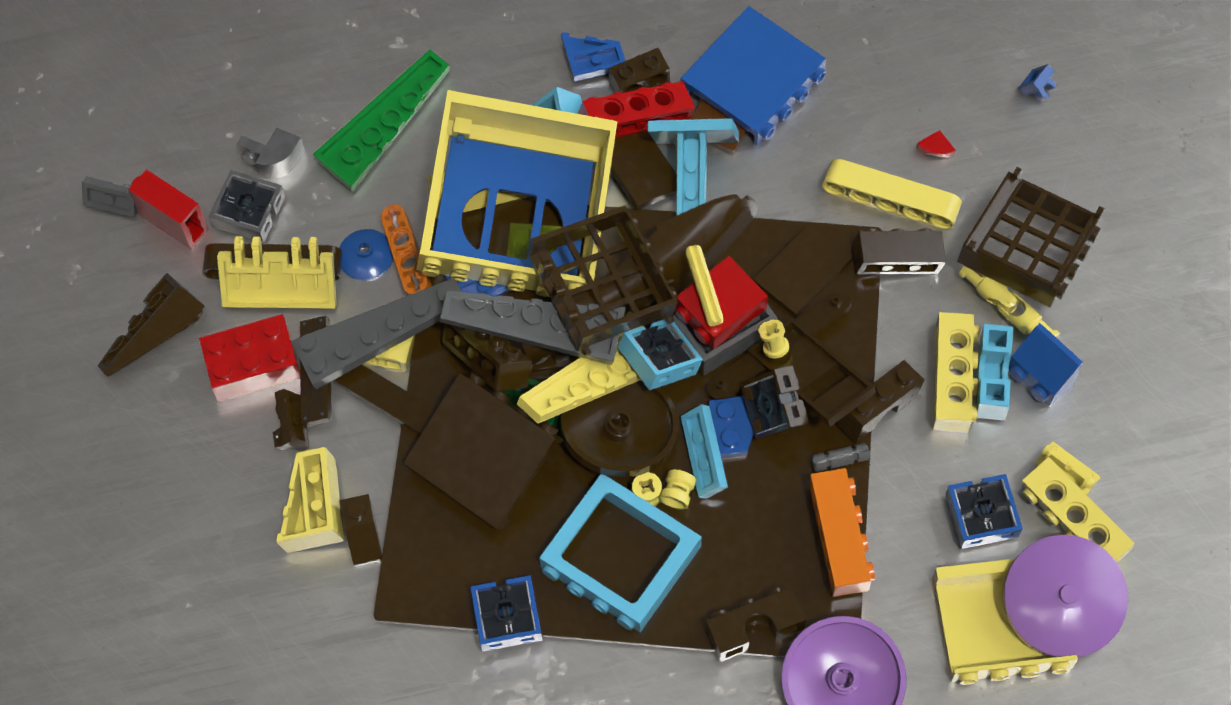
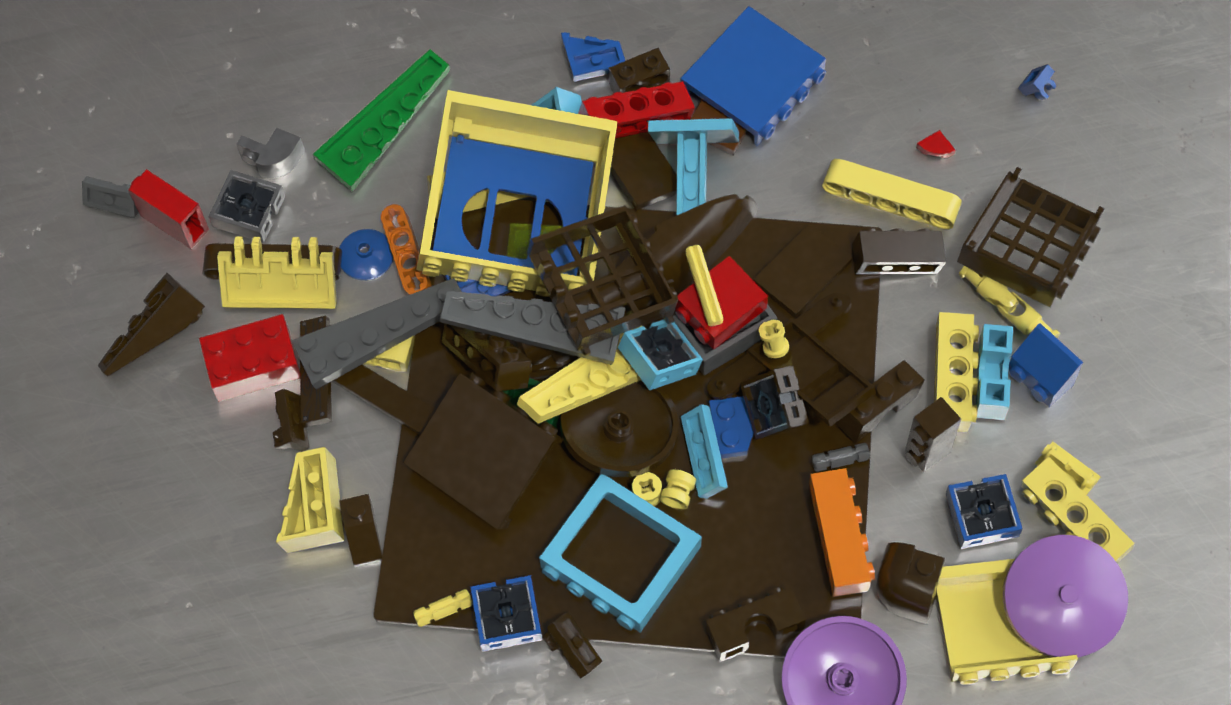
(442, 608): none -> light yellow axle
(577, 649): none -> dark brown hinge
(909, 581): none -> dark brown brick
(932, 434): none -> dark brown brick

